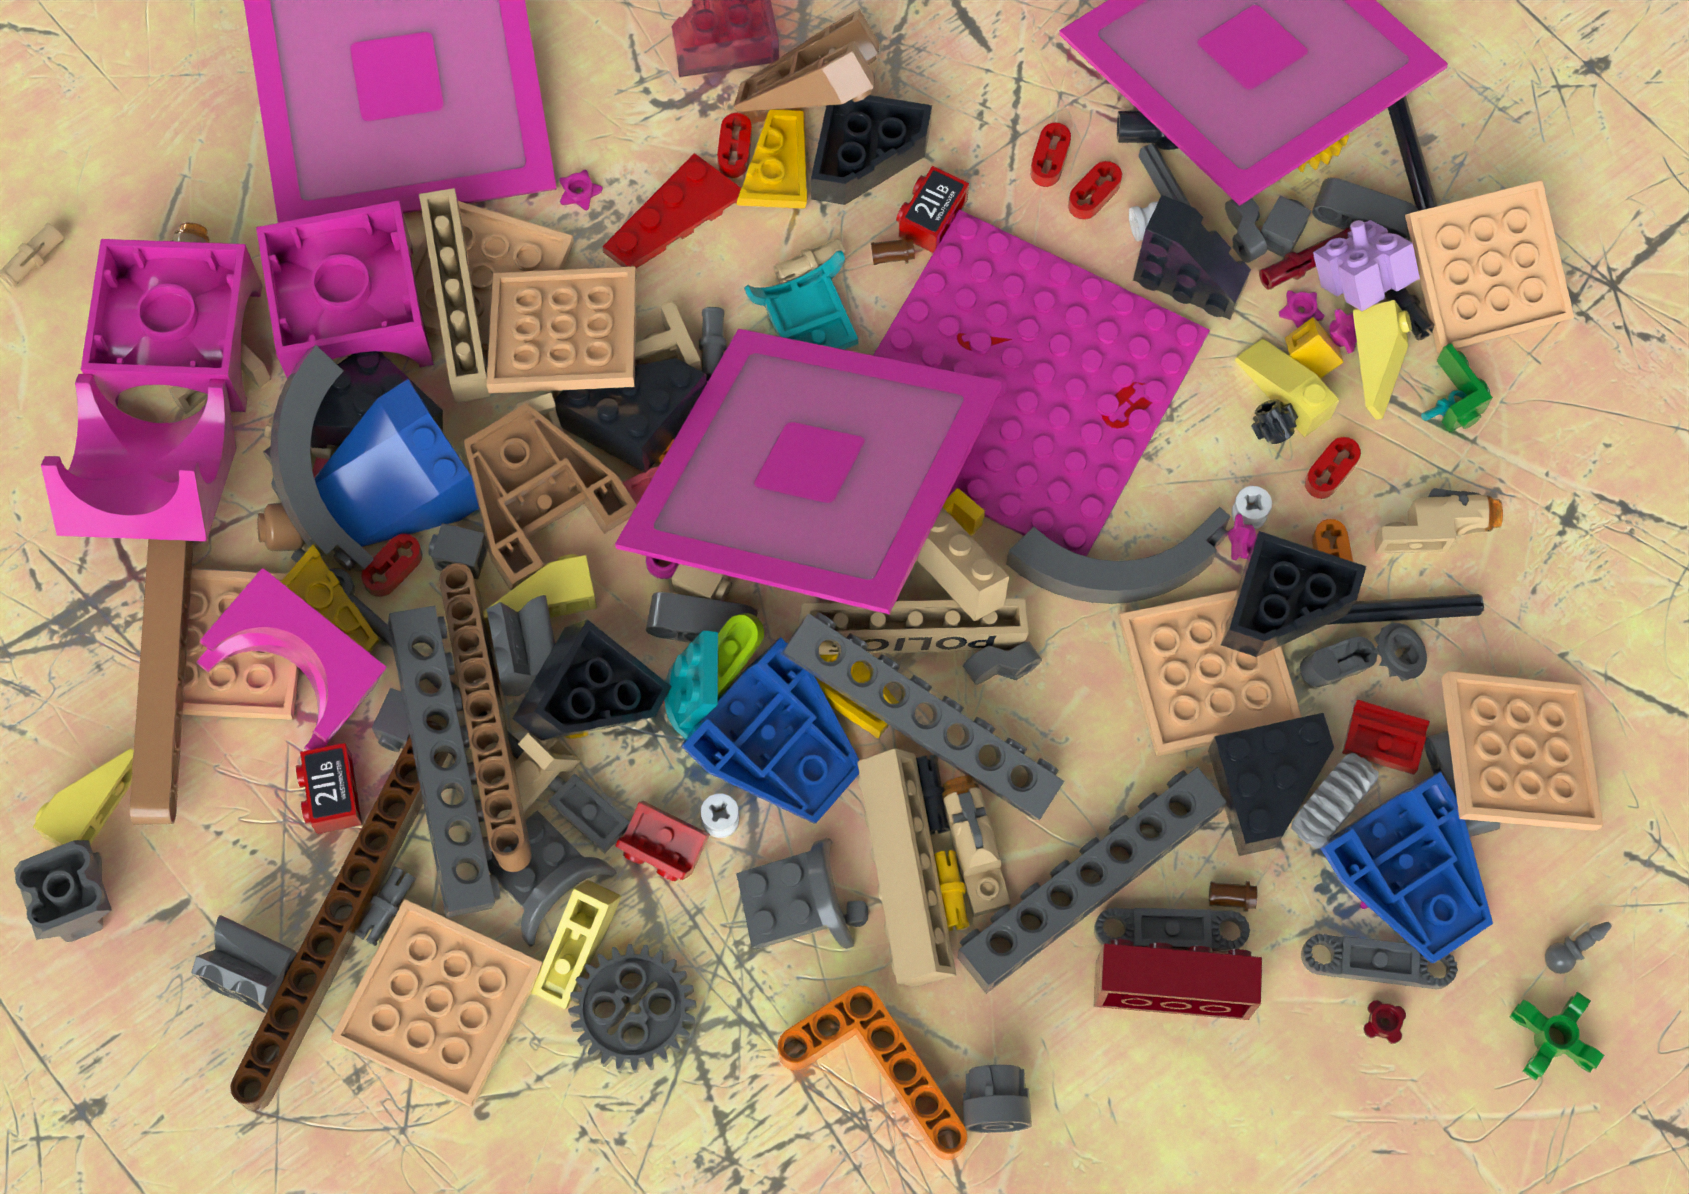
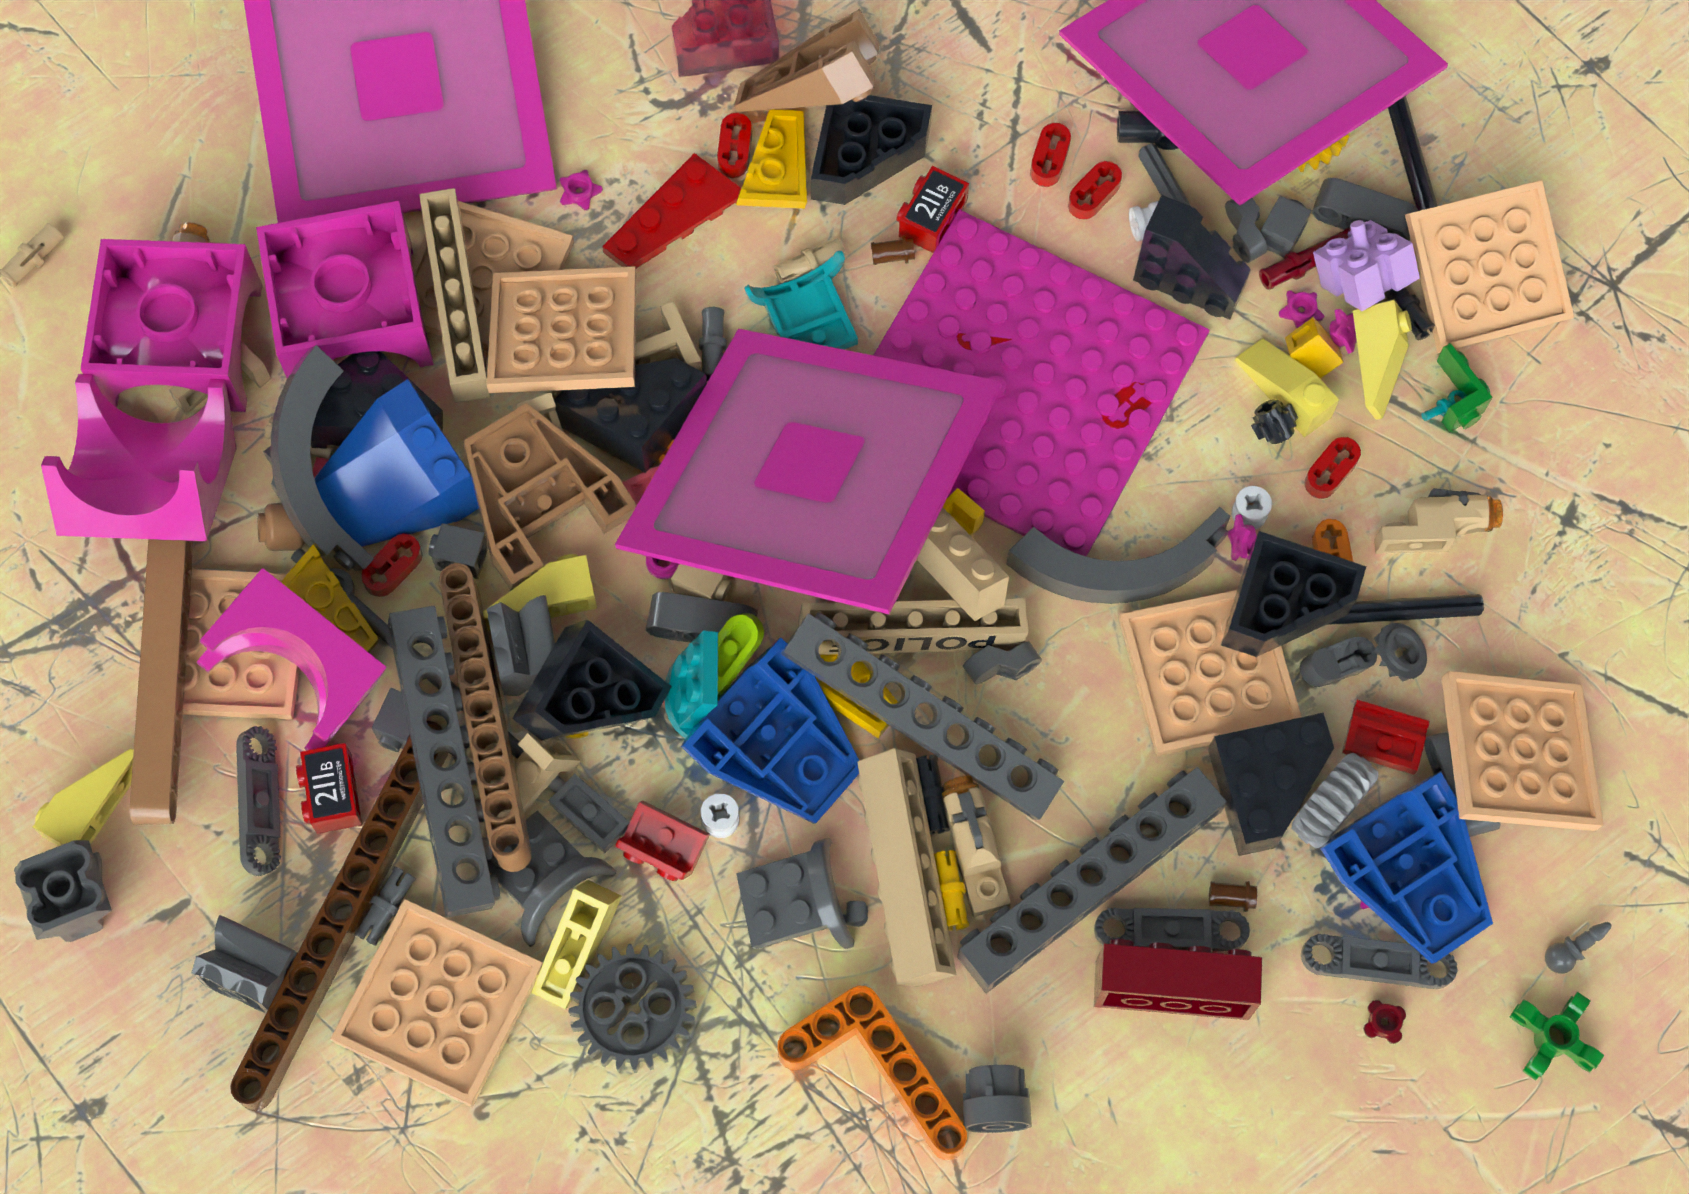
(258, 801): none -> dark grey plate

